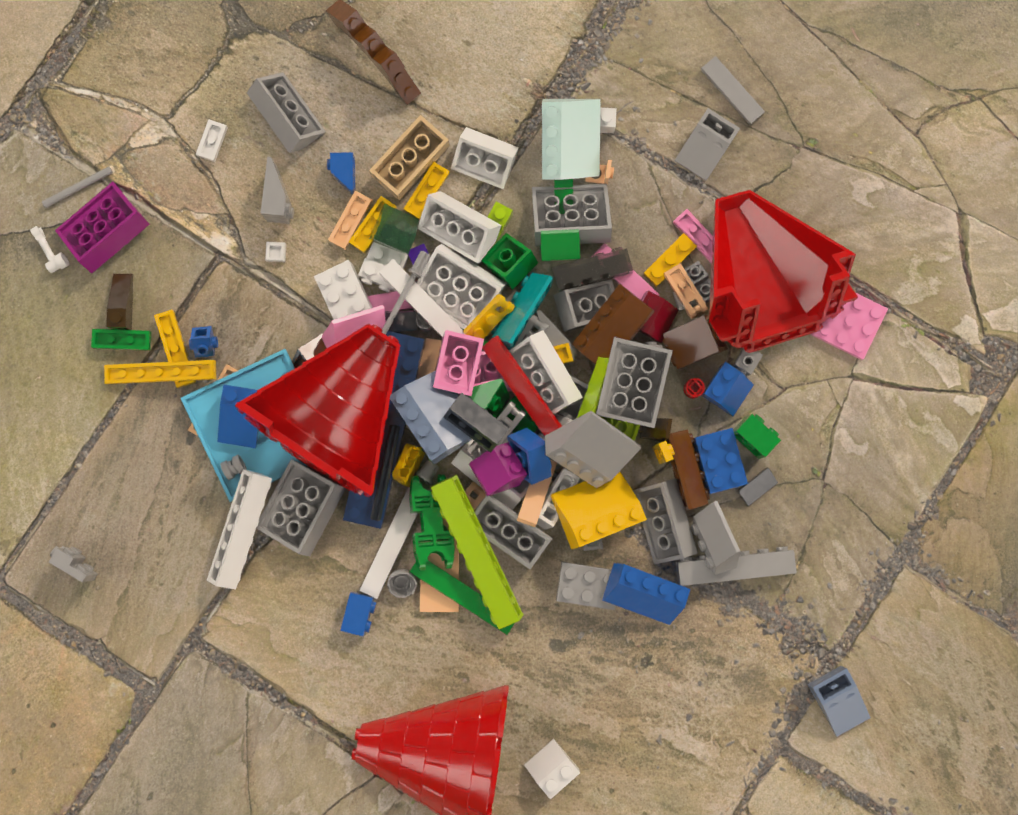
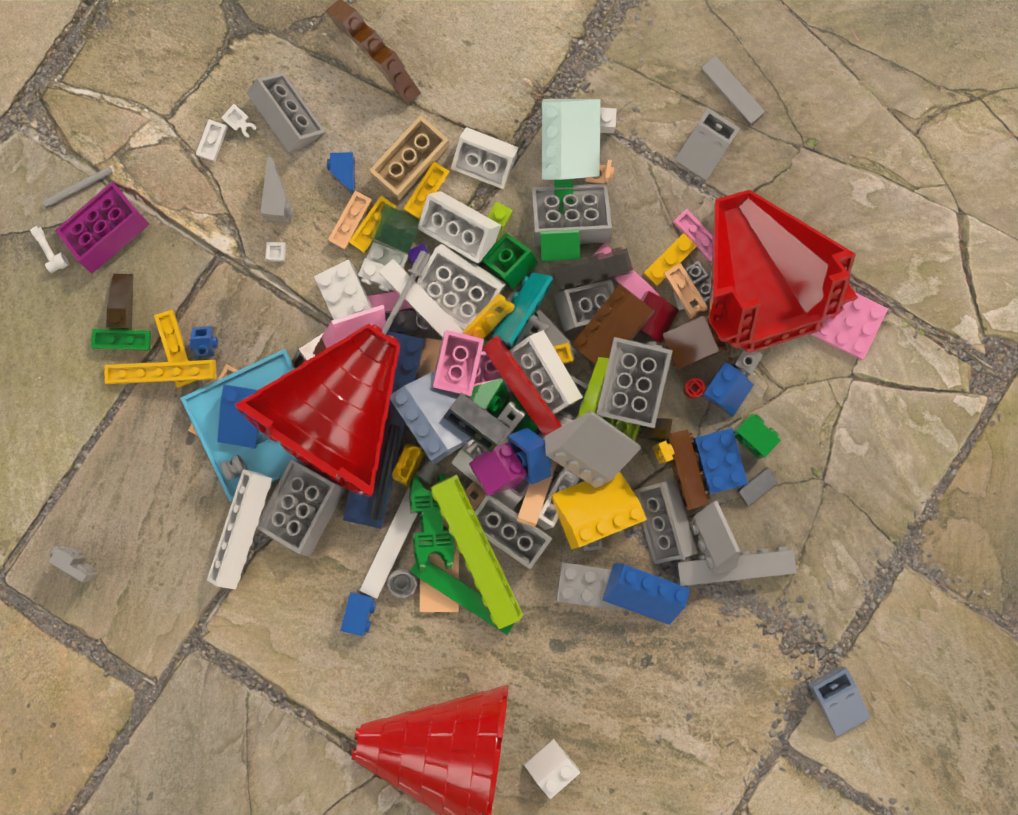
(237, 119): none -> white plate

